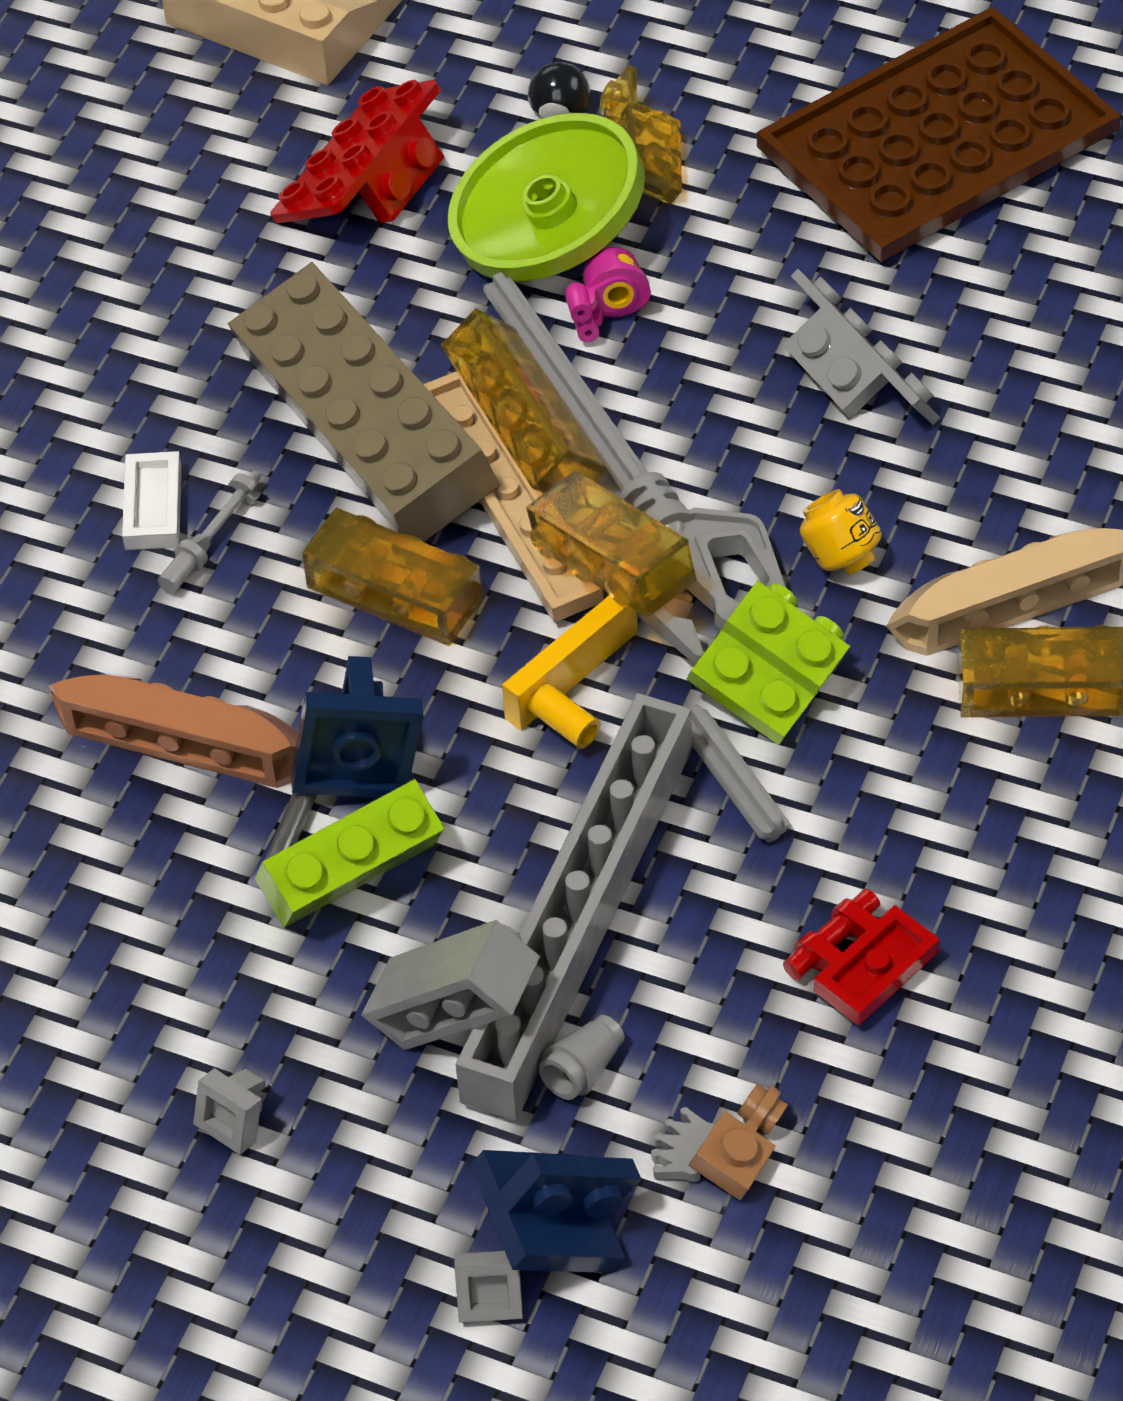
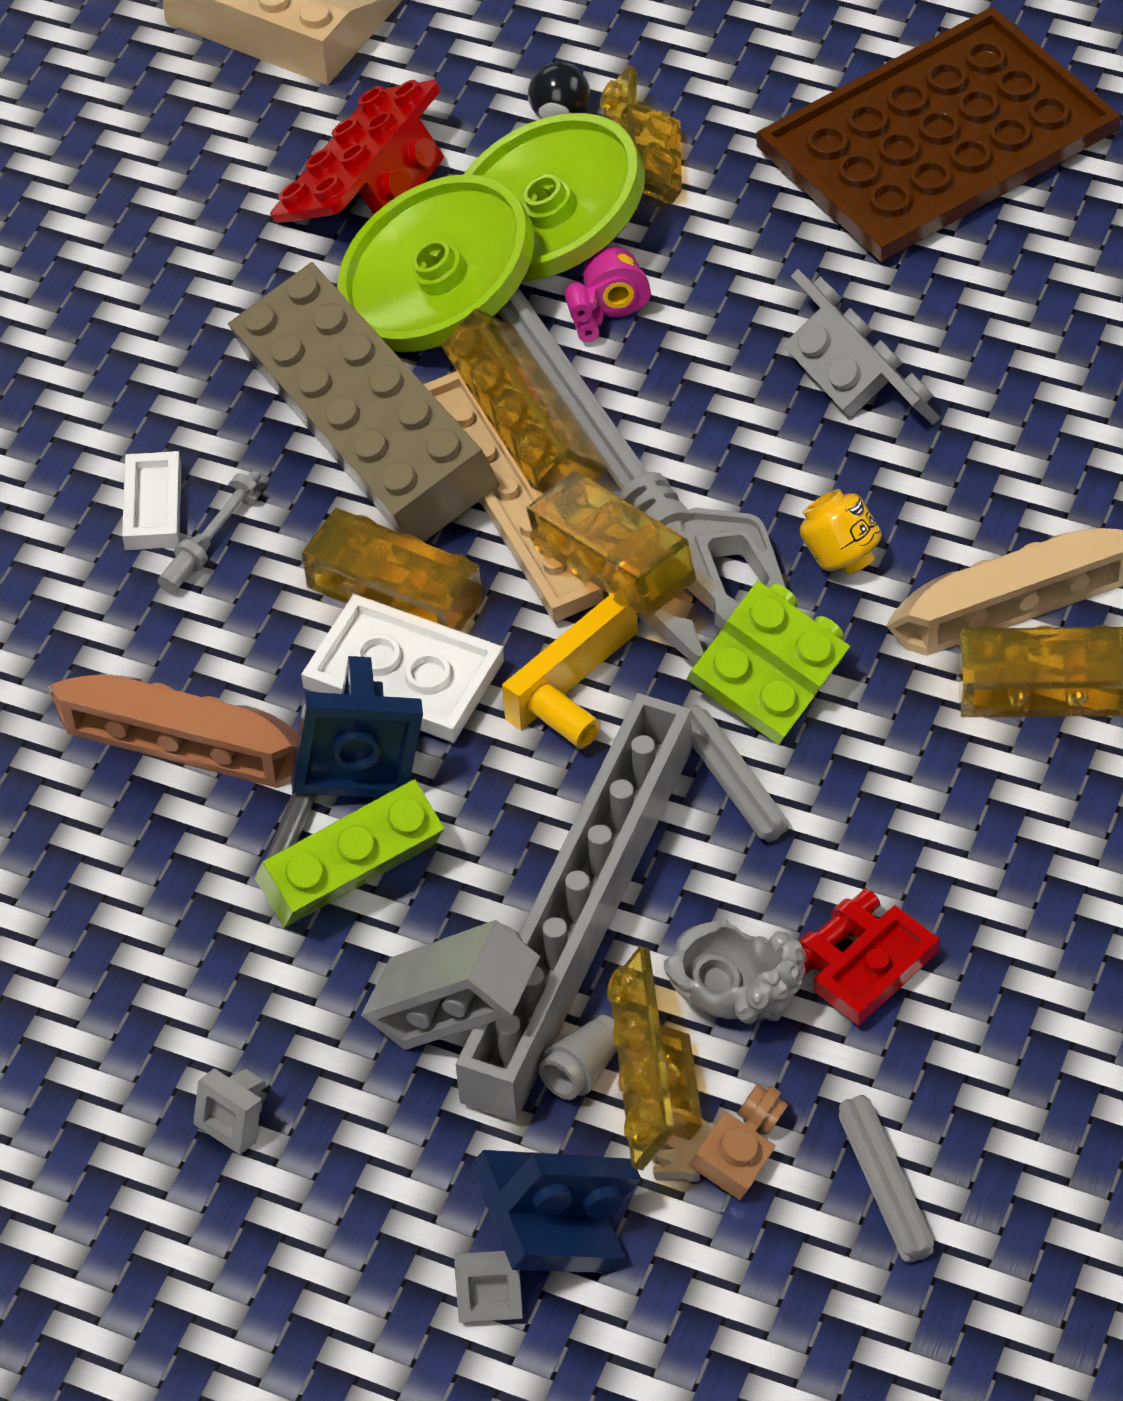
(411, 660): none -> white plate
(437, 259): none -> lime dish
(653, 1064): none -> clear yellow bracket
(736, 972): none -> light grey hair
(886, 1179): none -> light grey axle

